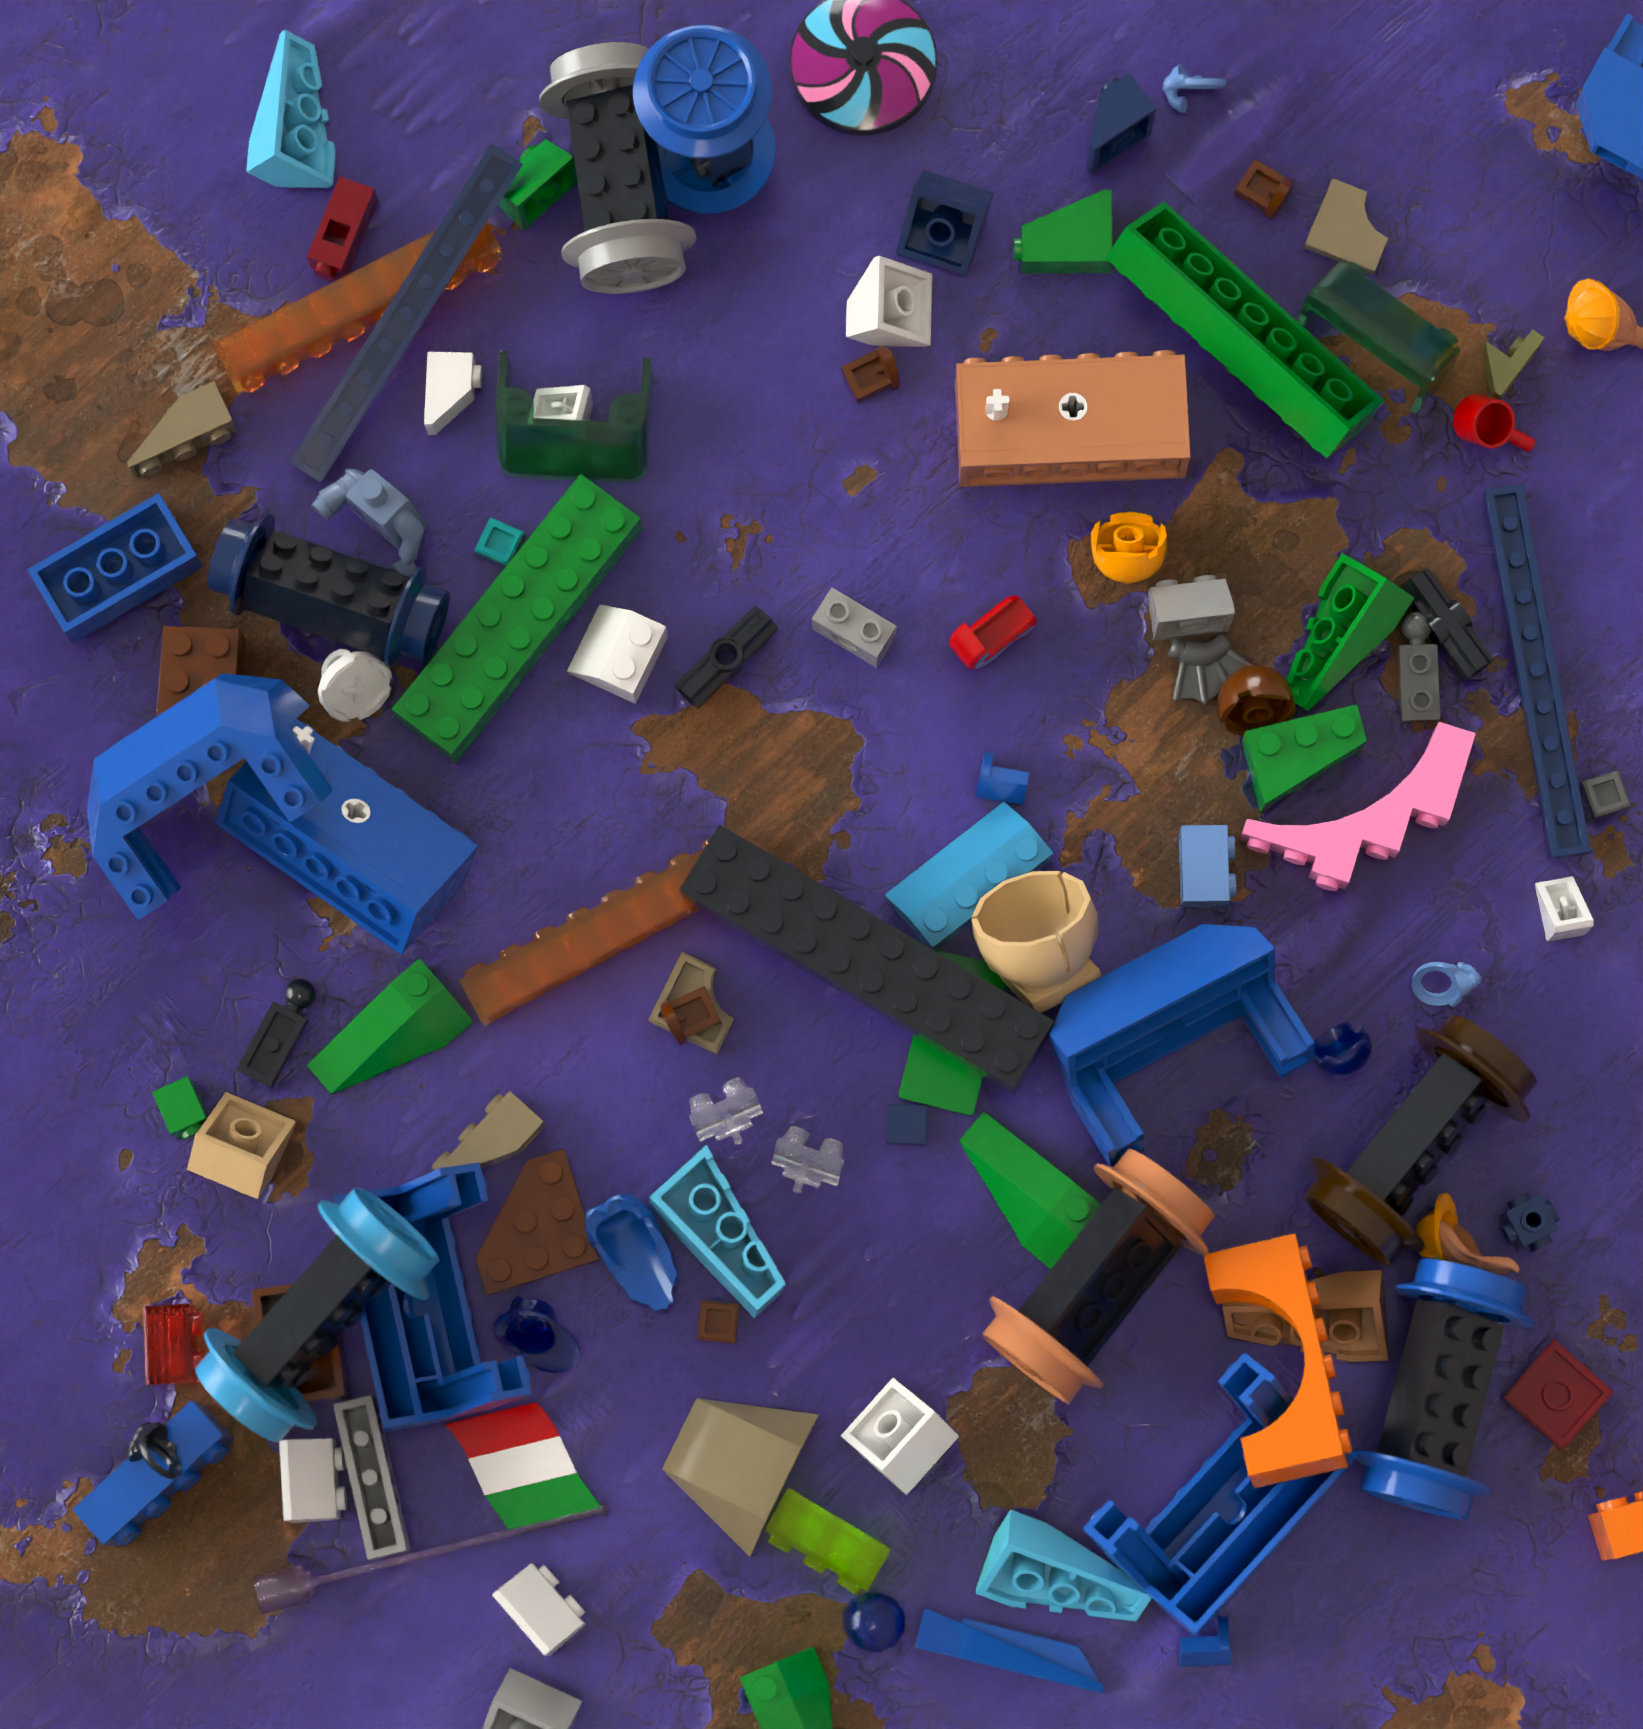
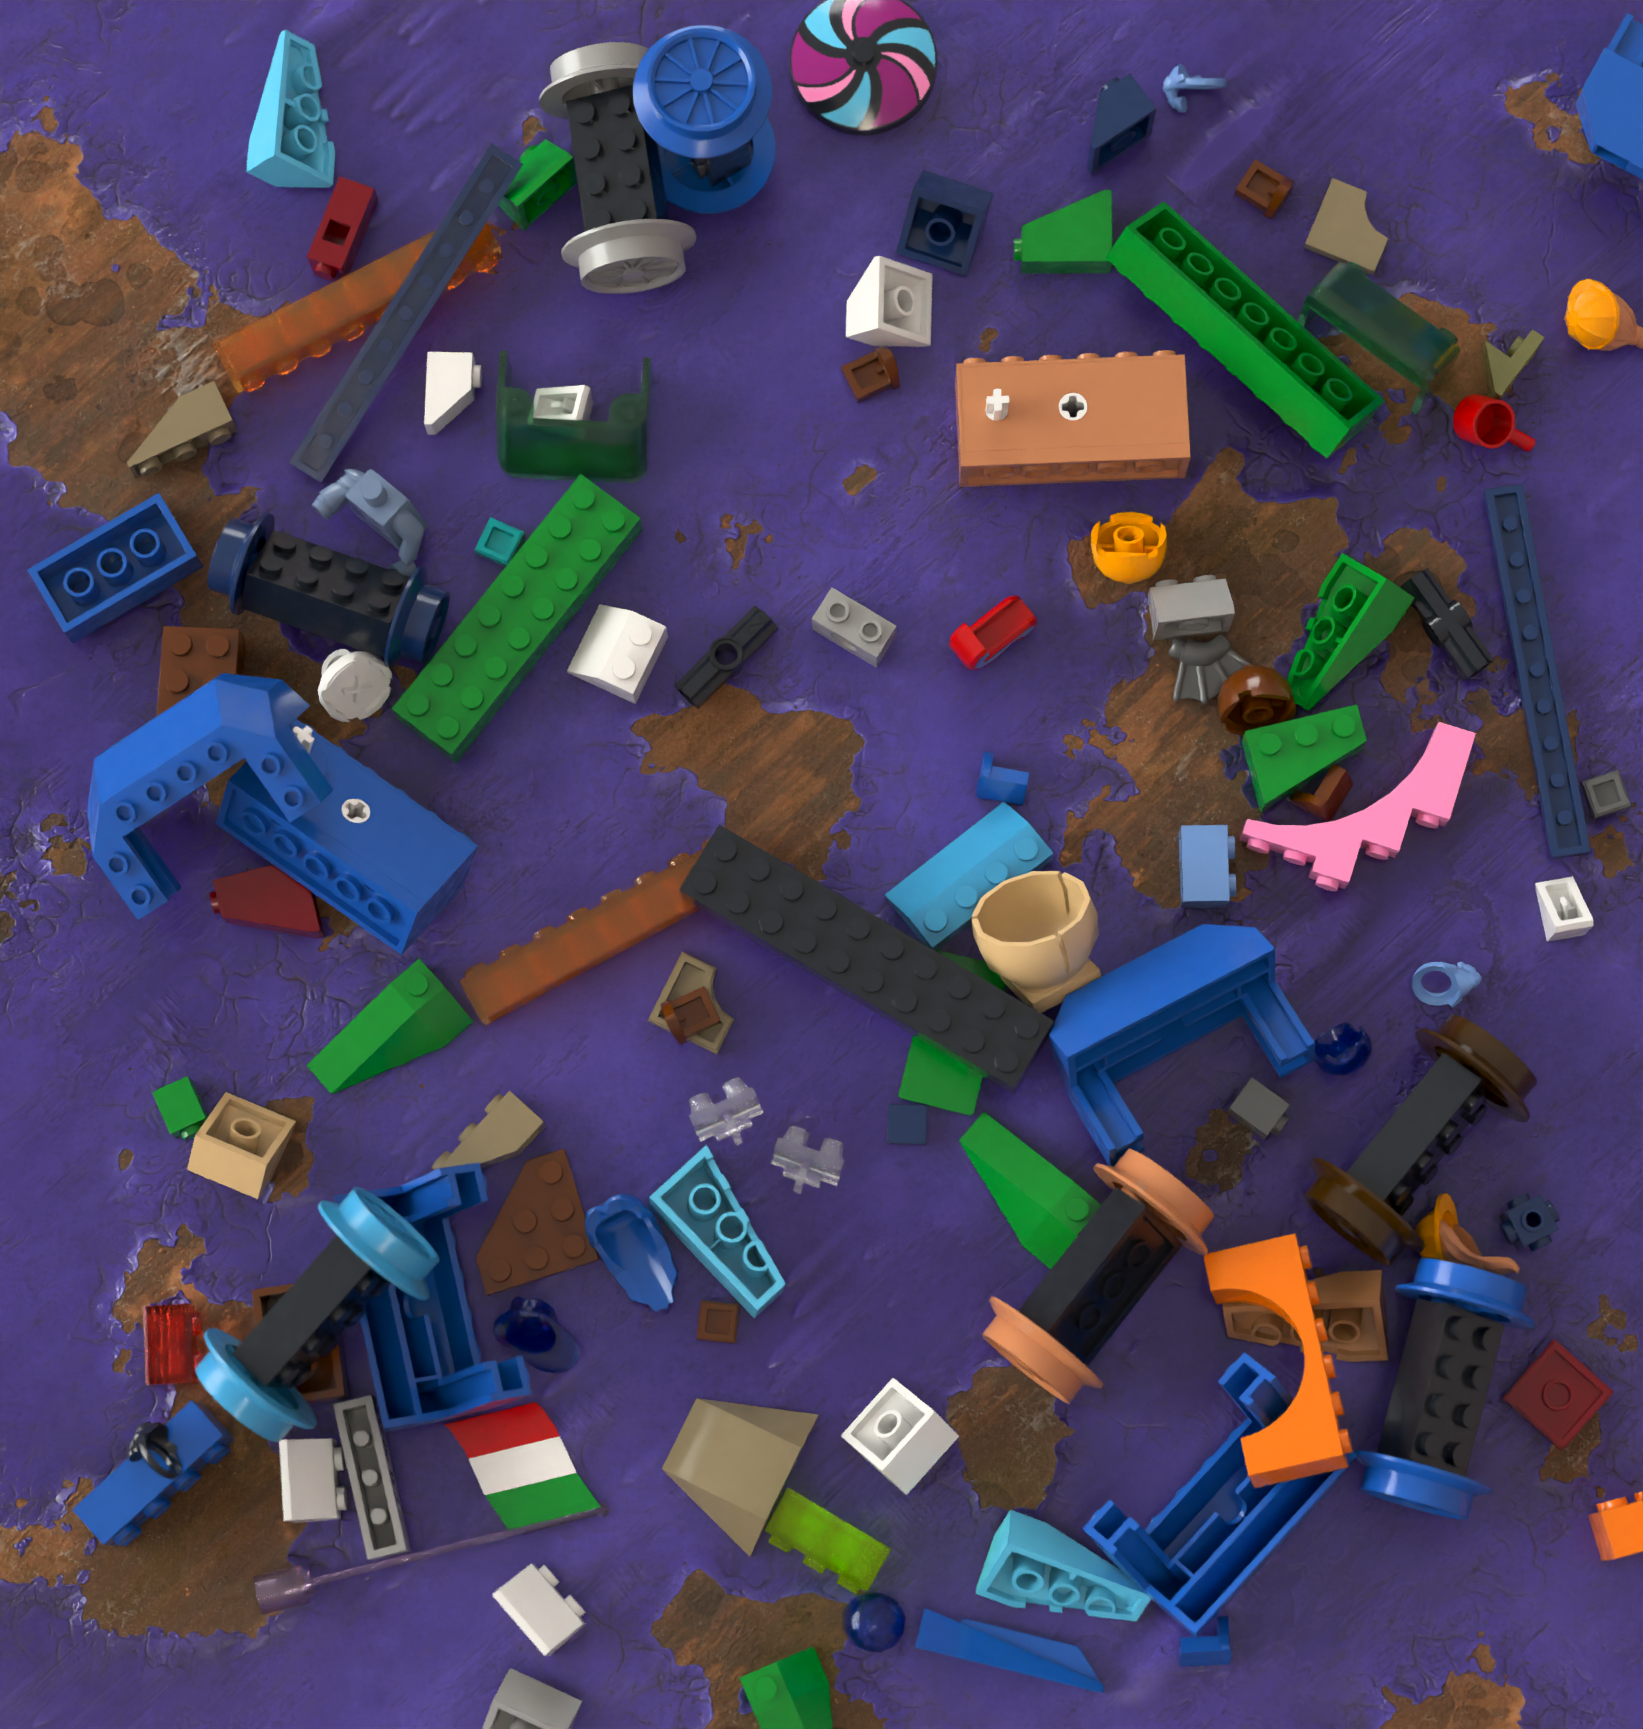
(267, 901): none -> dark red slope
(278, 1035): black plate -> none
(1259, 1109): none -> dark grey brick
(1328, 795): none -> reddish brown tile
(1418, 672): dark grey plate -> none

